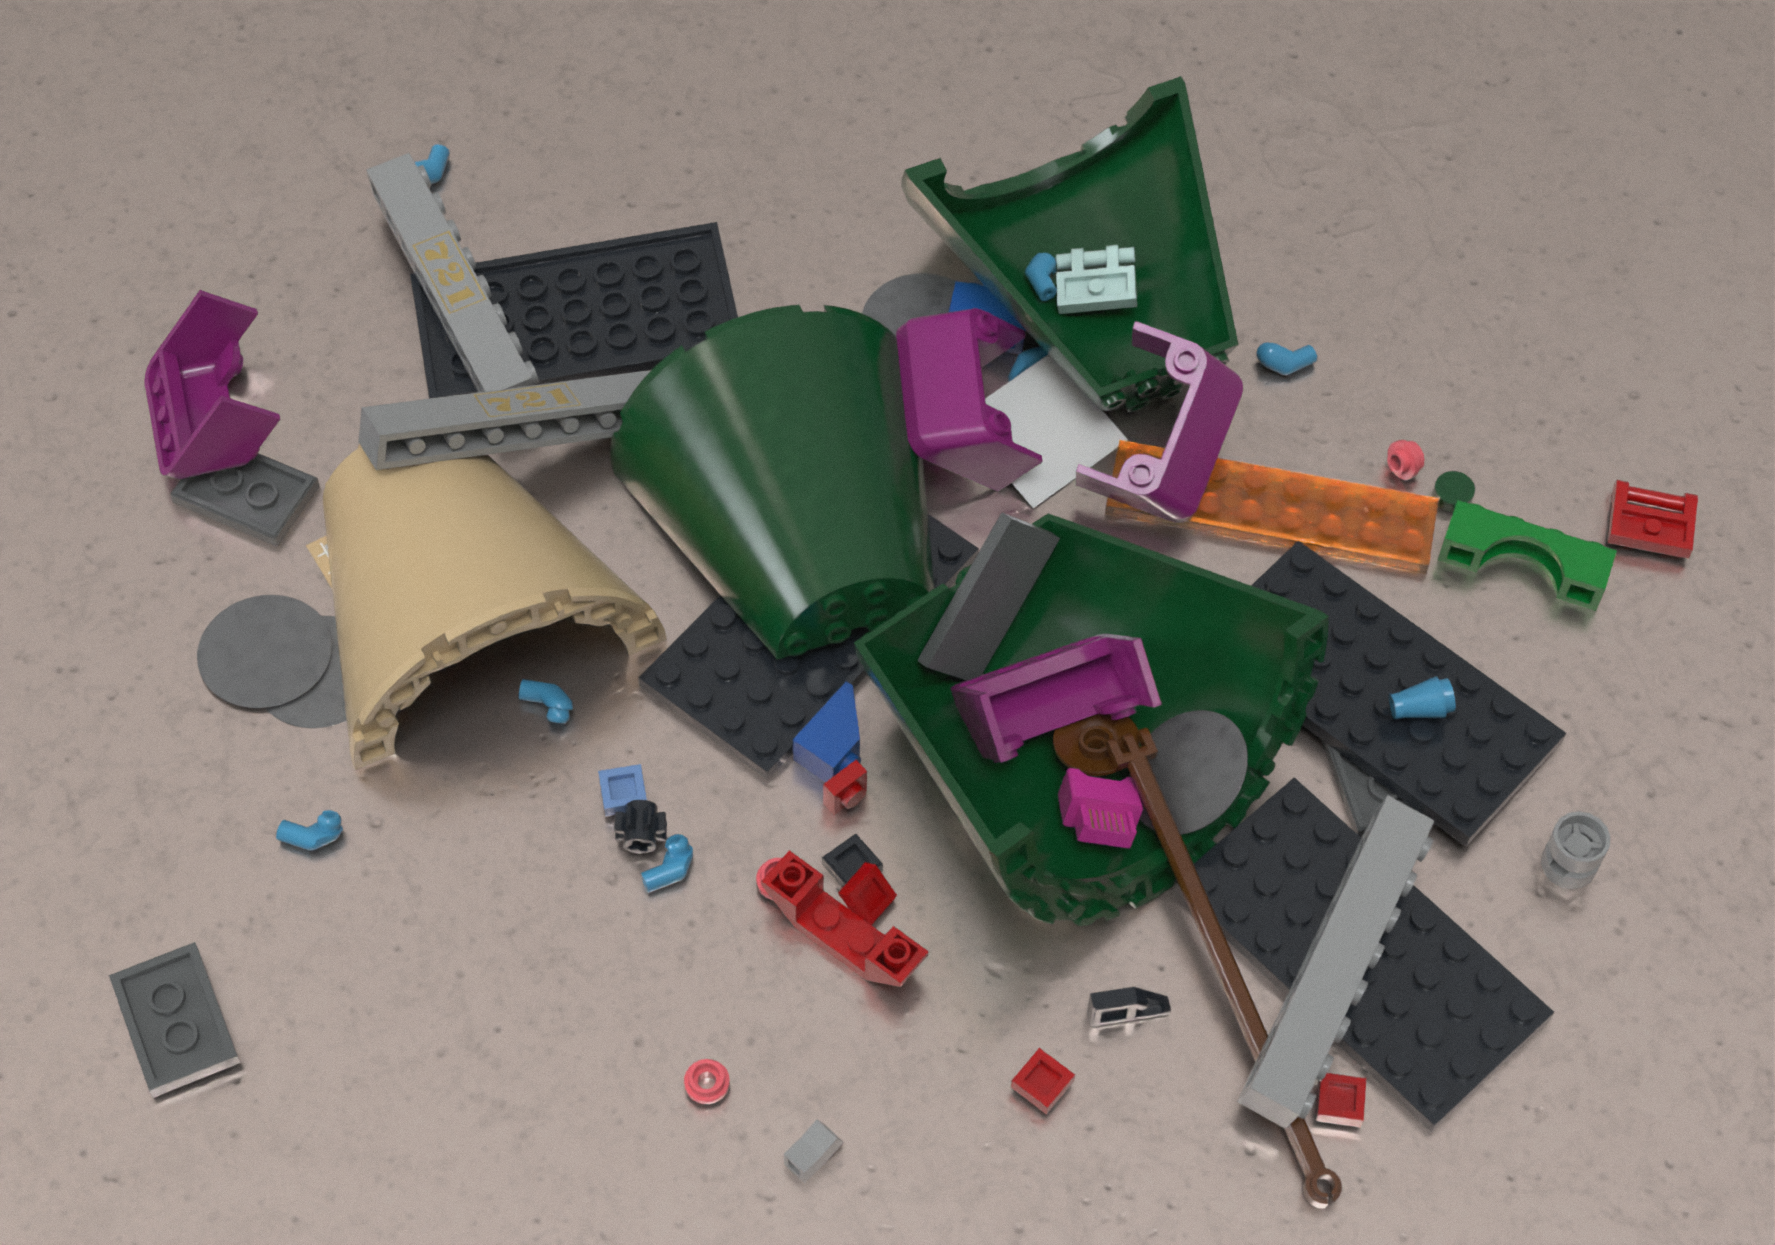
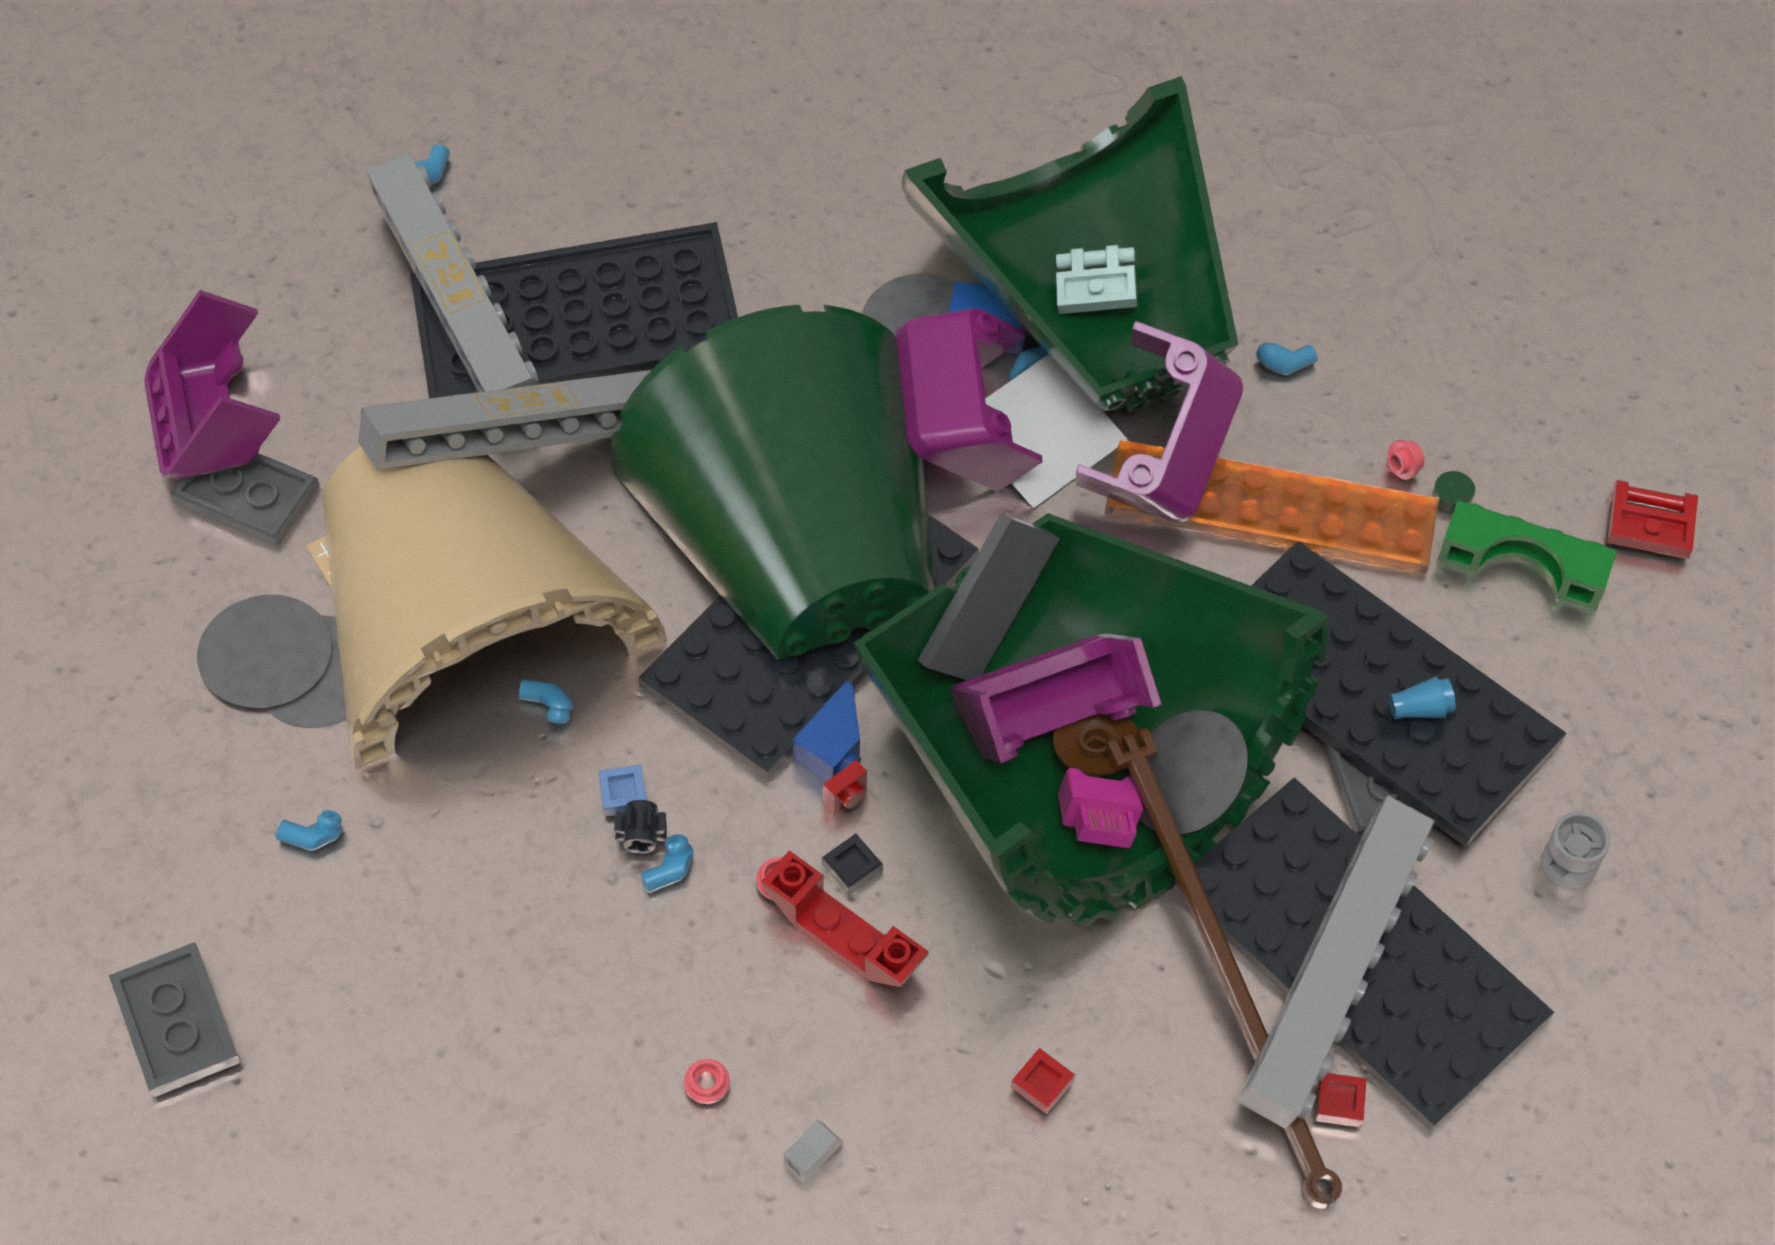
(868, 893): red plate -> none
(1038, 274): dark azure arm -> none
(1125, 1005): black tile -> none

